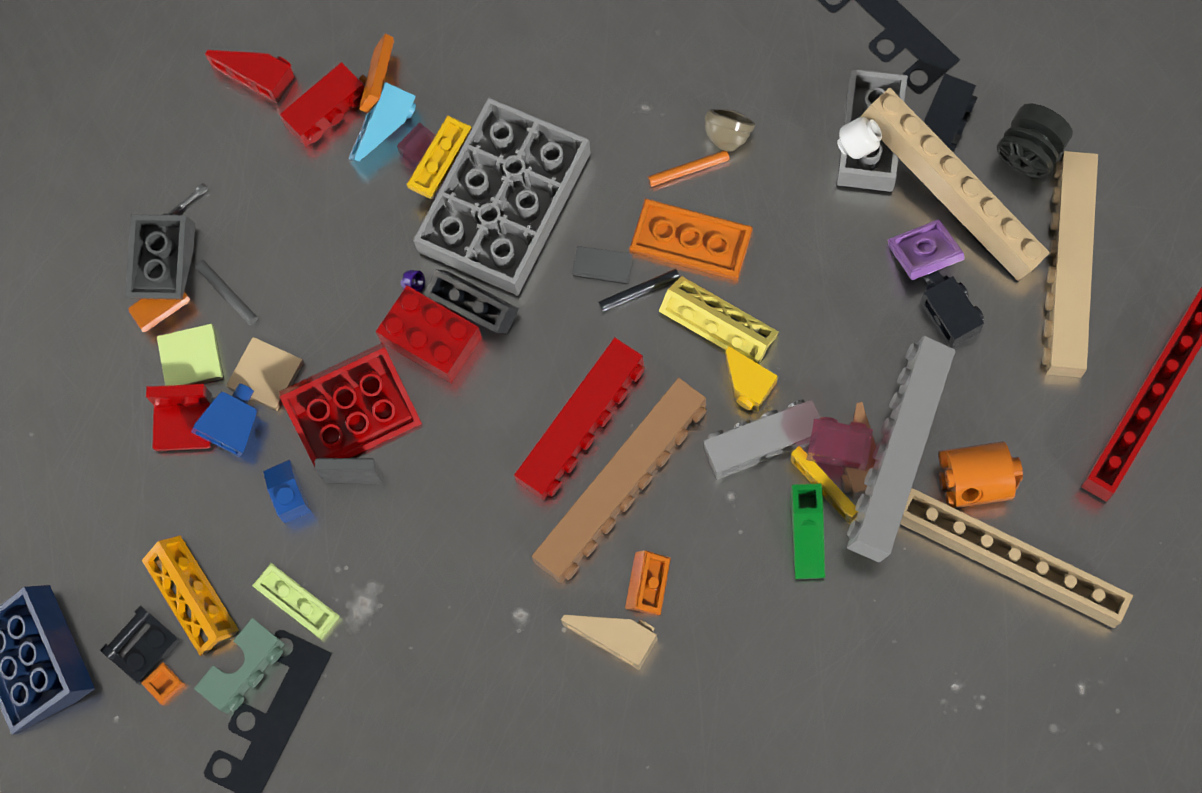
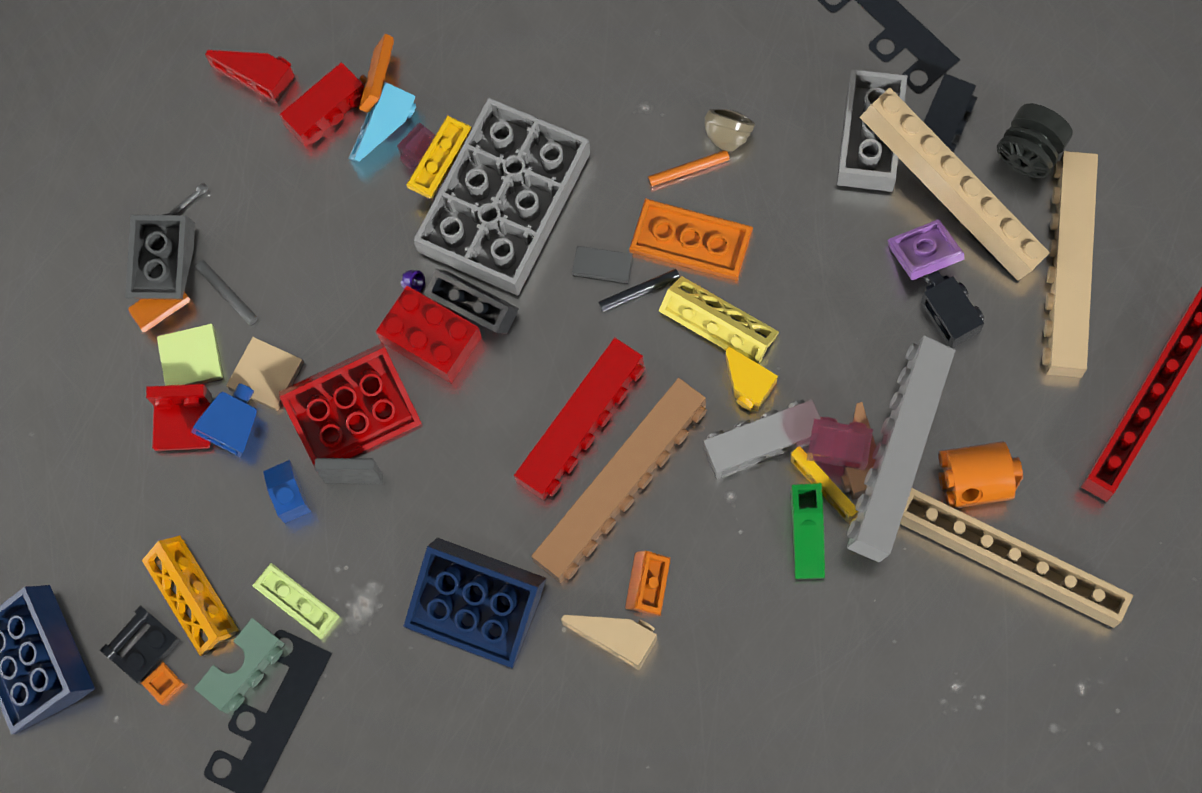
(474, 601): none -> dark blue slope
(859, 137): white head -> none

